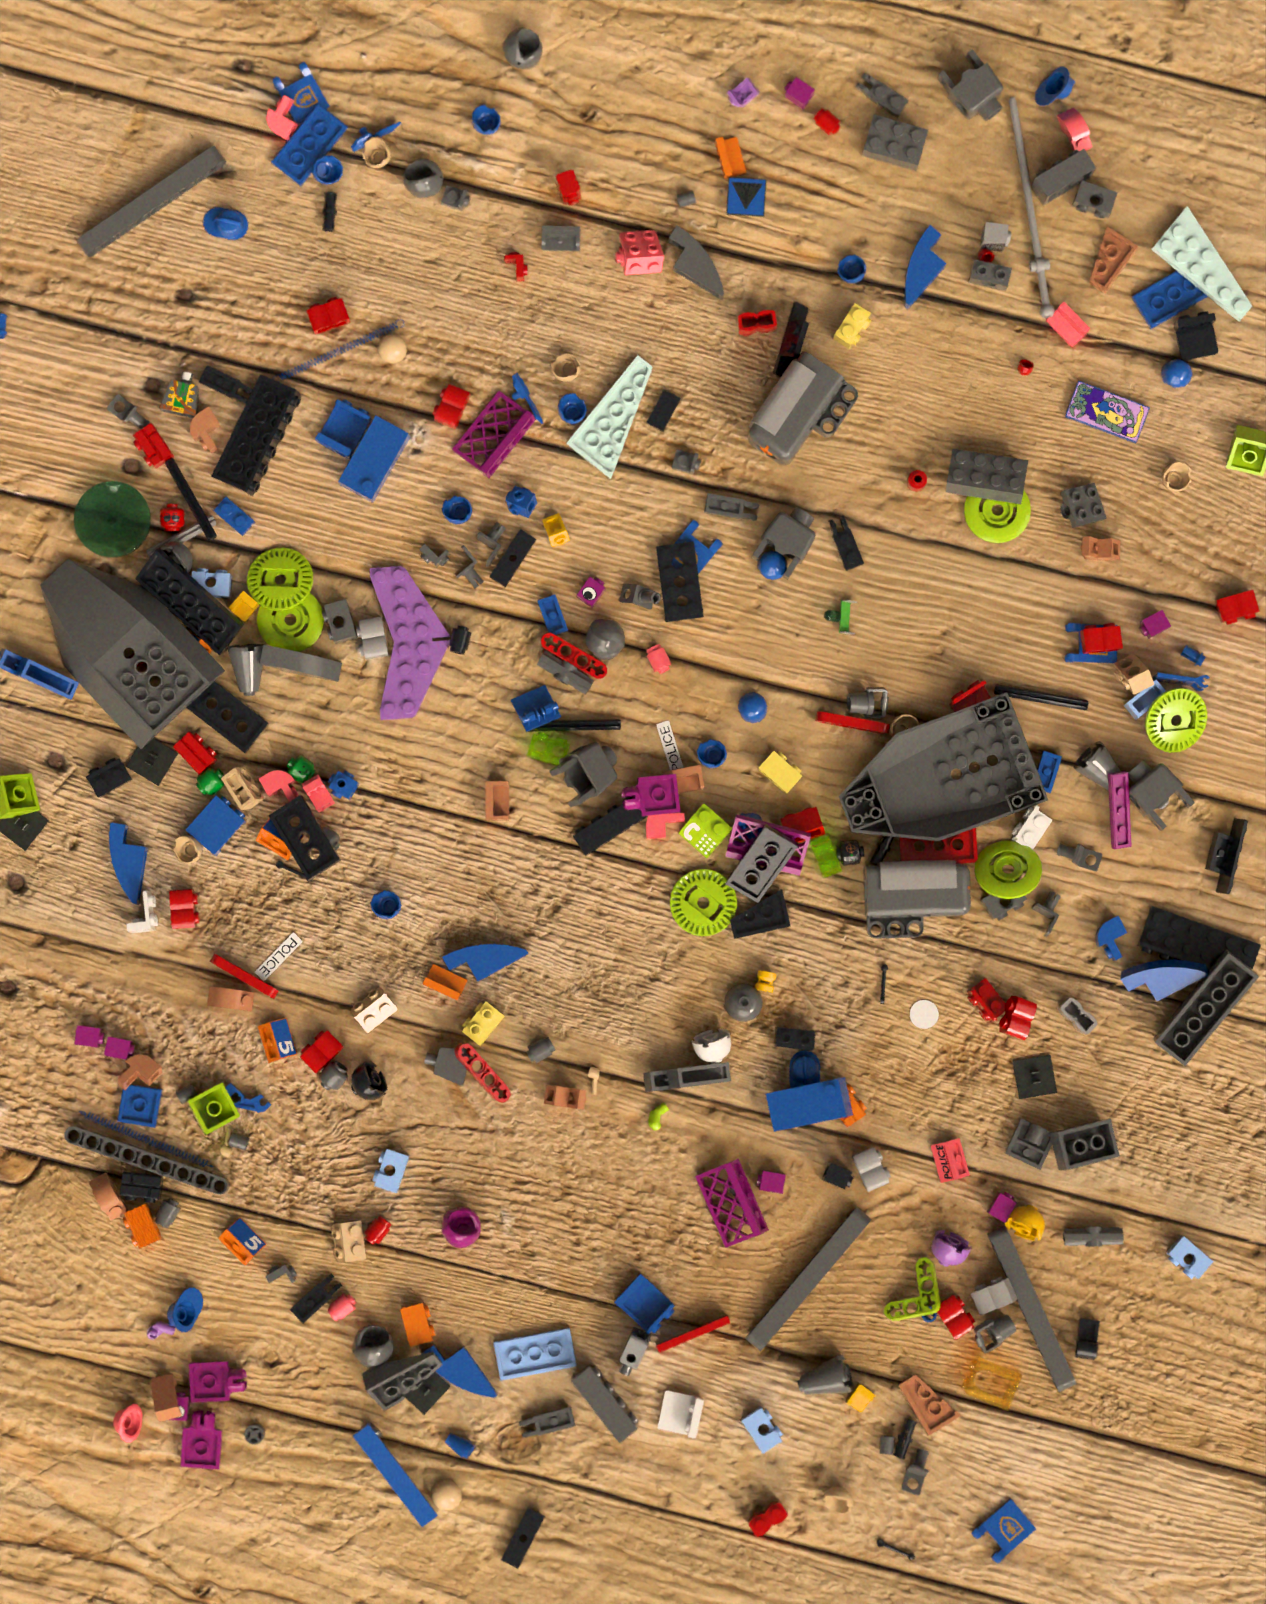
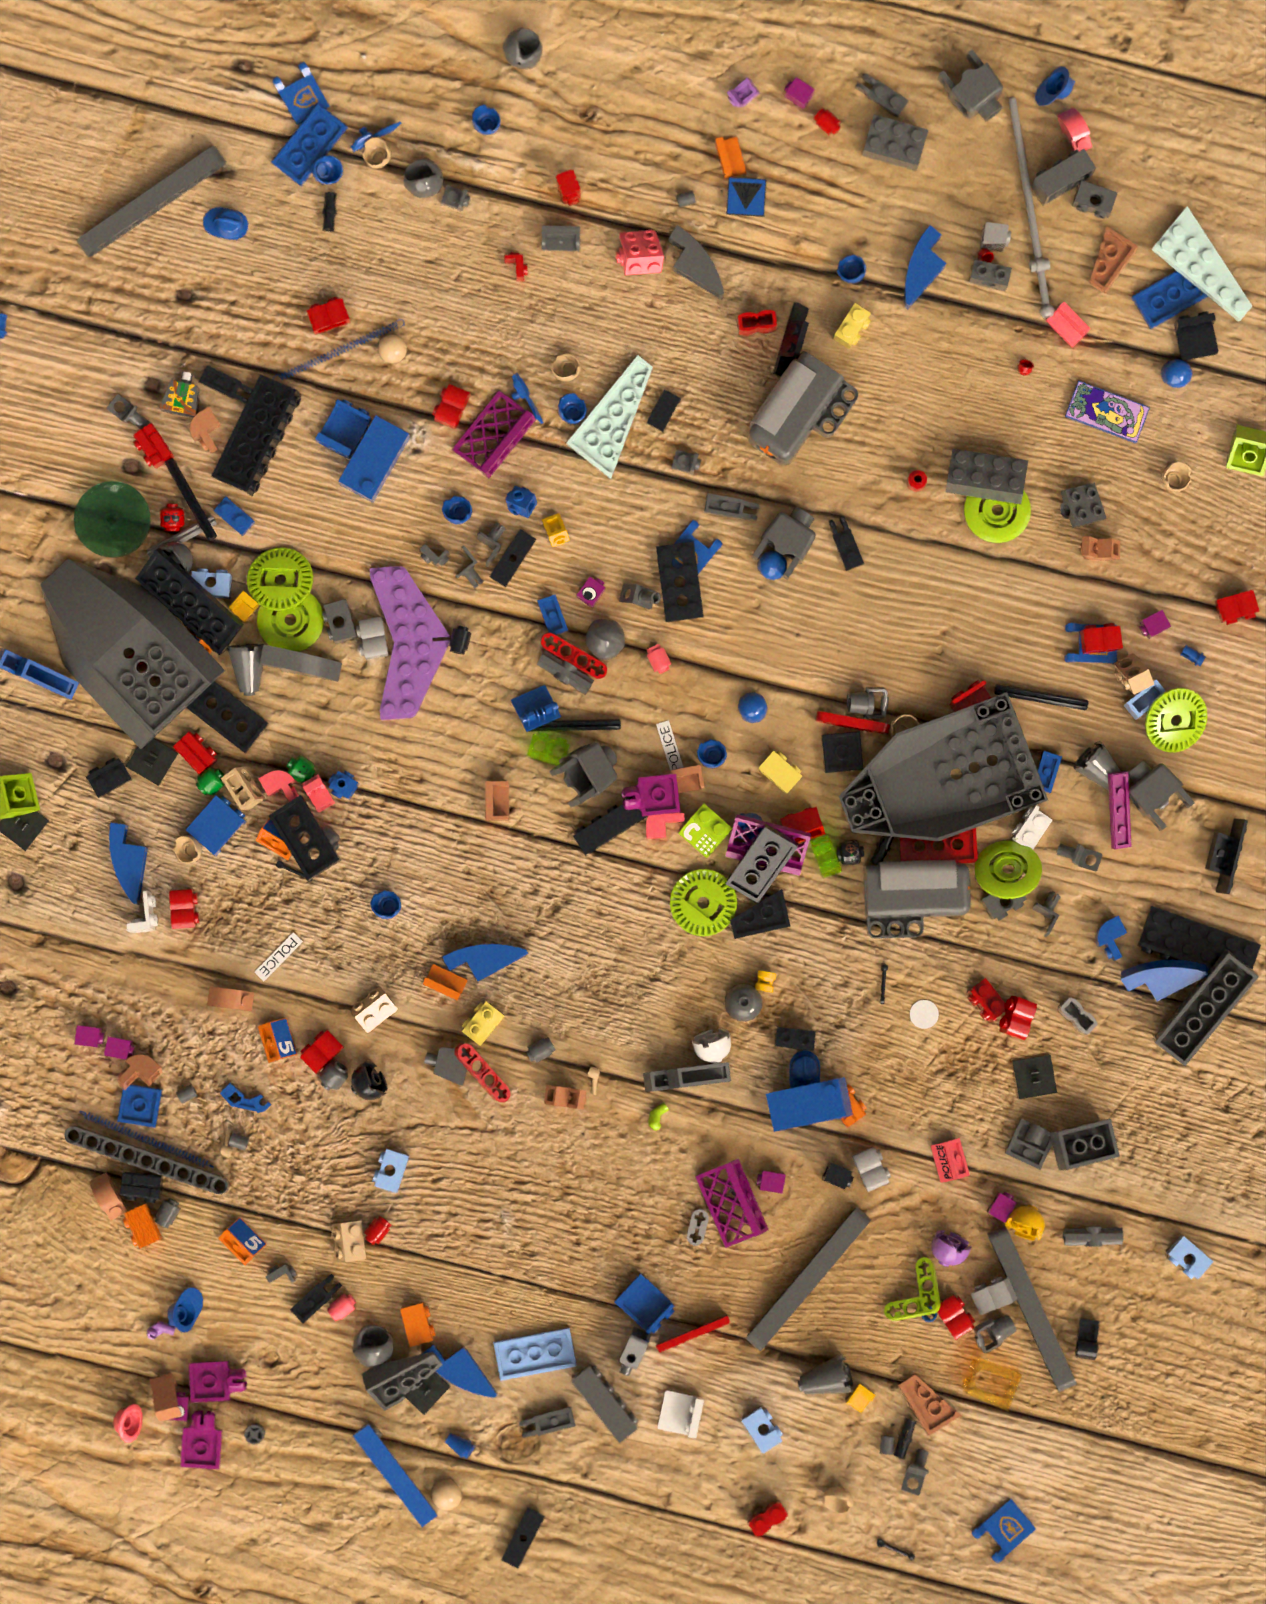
(213, 1108): lime slope -> none
(244, 976): red beam -> none
(277, 120): coral brick -> none
(461, 1227): magenta piece -> none
(702, 1229): none -> light grey beam
(841, 617): piece -> none
(842, 752): none -> black plate
(1182, 680): blue flag -> none

